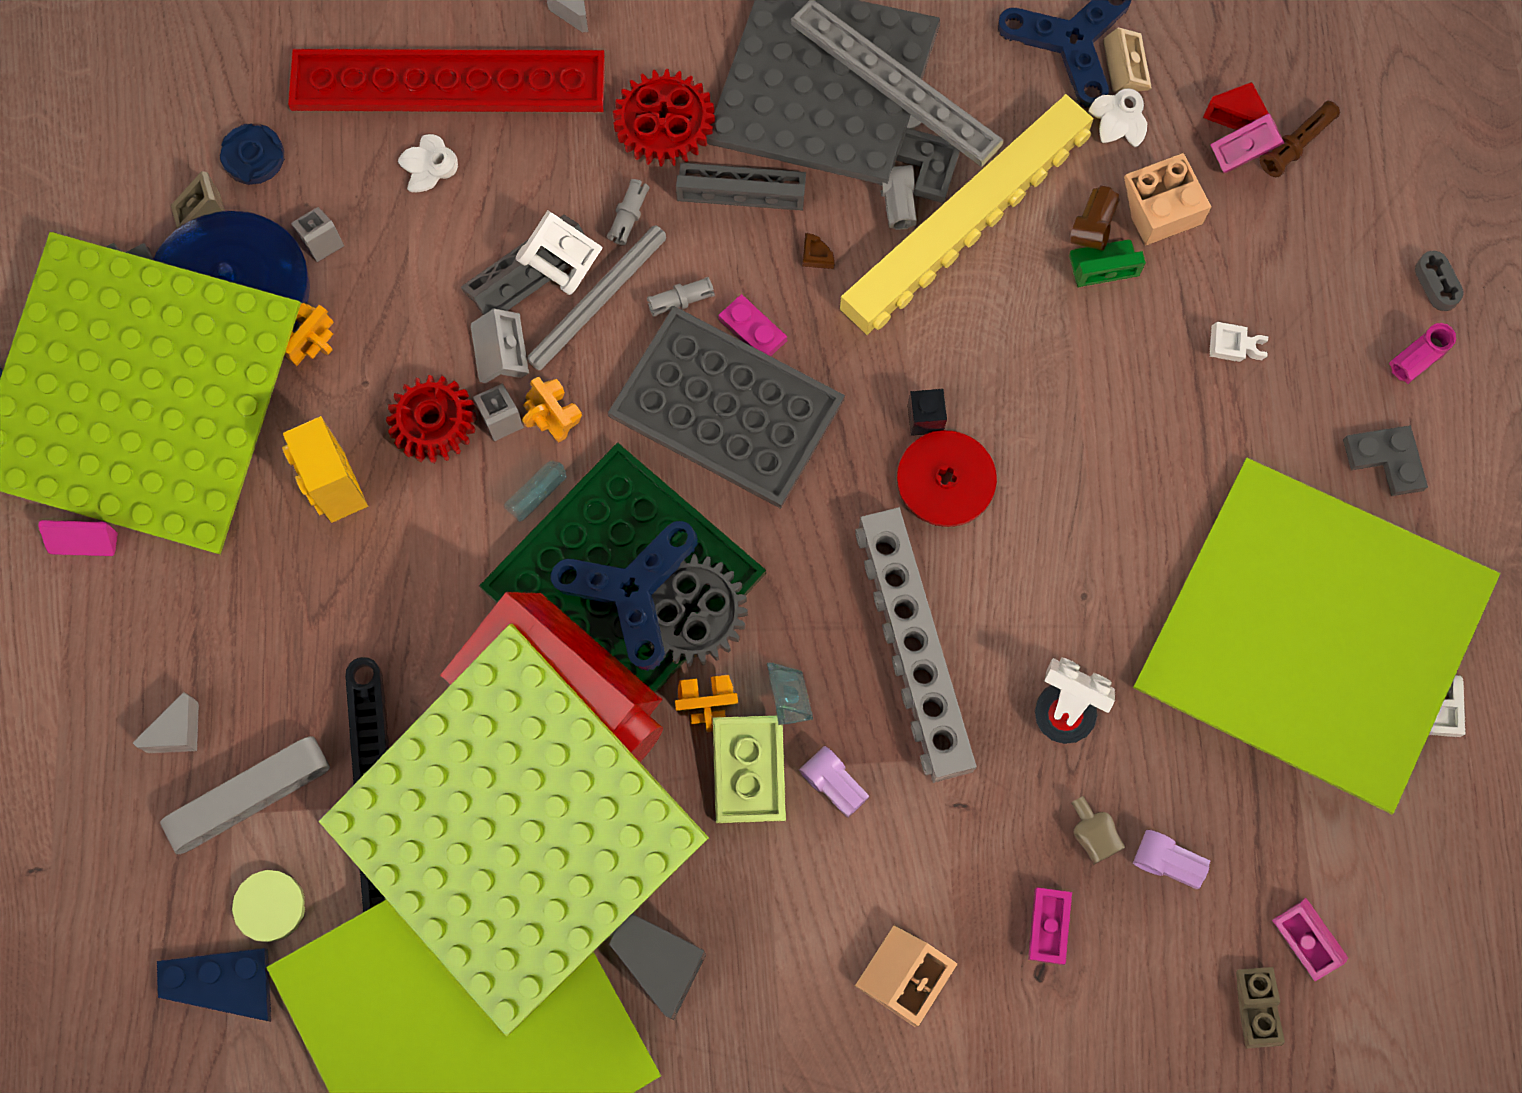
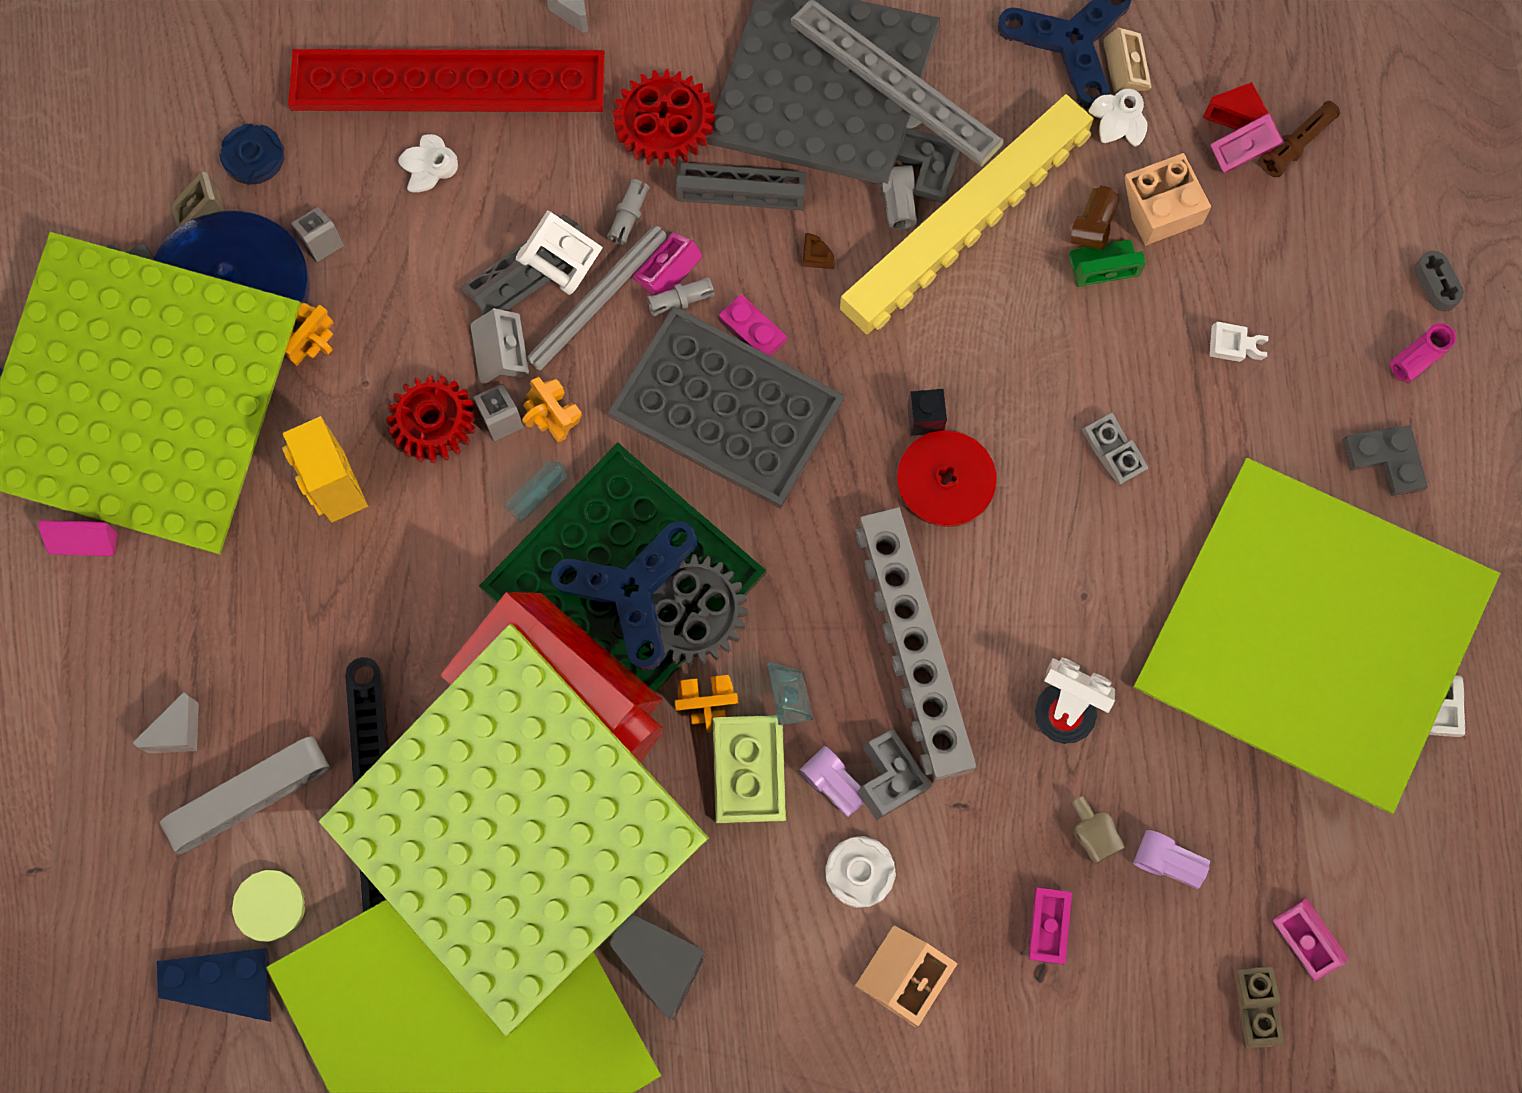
(668, 264): none -> dark pink slope
(860, 872): none -> white tile
(899, 779): none -> dark grey plate
(1113, 448): none -> light grey slope

